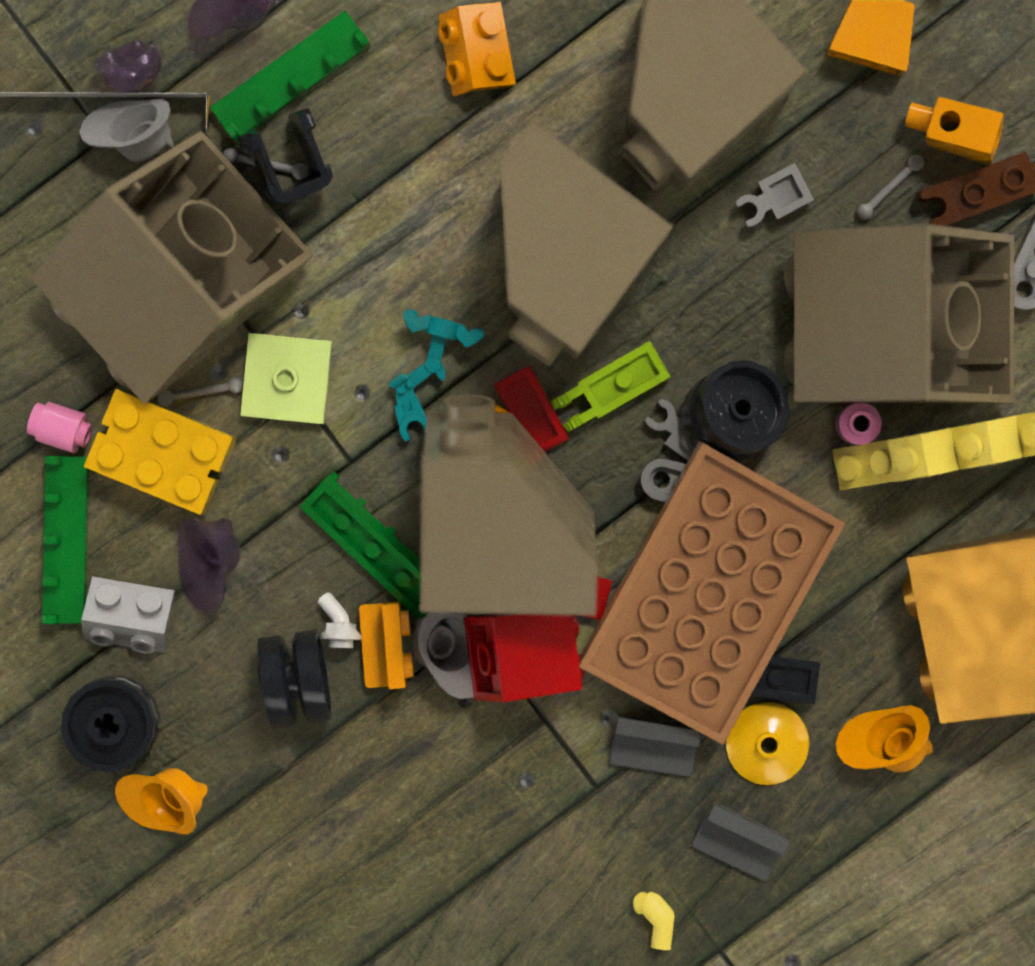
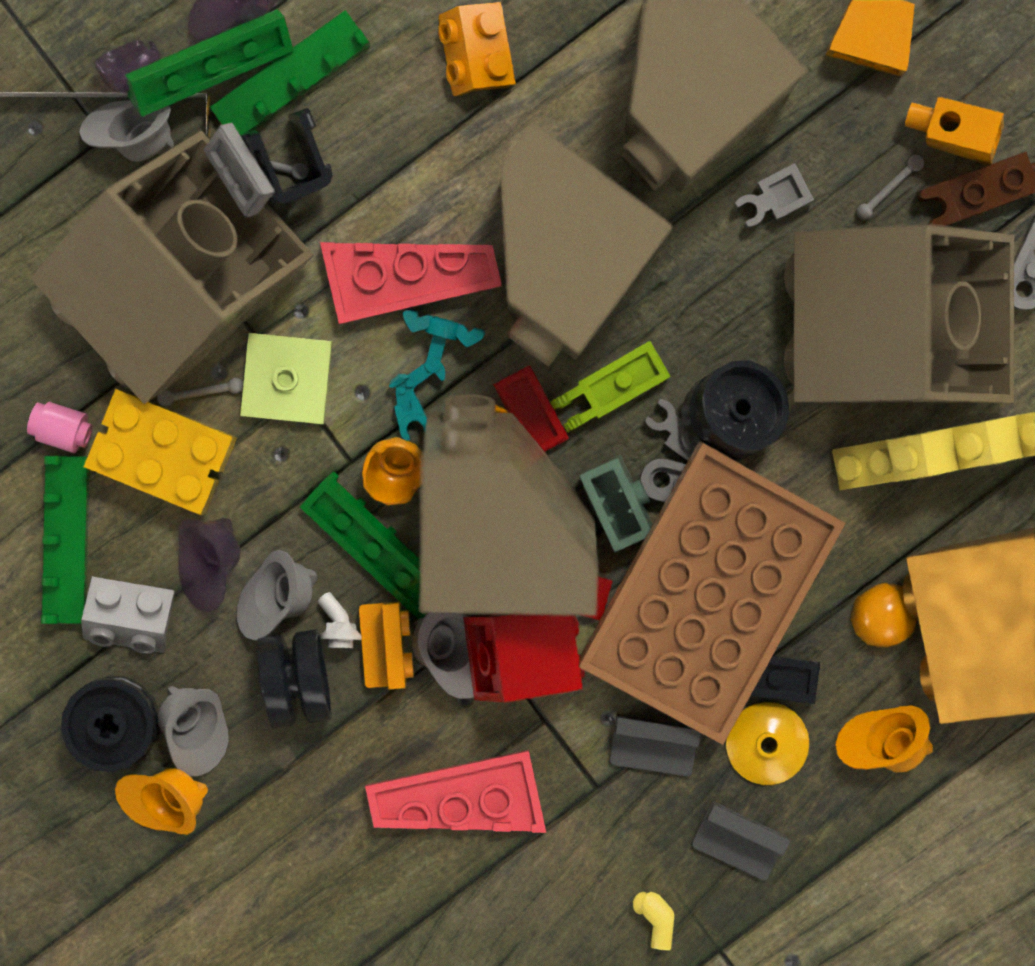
(193, 729): none -> light grey piece
(209, 63): none -> green hinge
(238, 170): none -> light grey plate
(274, 593): none -> light grey piece
(393, 471): none -> light orange hair
(395, 277): none -> coral wing
(473, 796): none -> coral wing
(618, 502): none -> sand green brick
(845, 427): bright pink brick -> none
(881, 616): none -> light orange hair

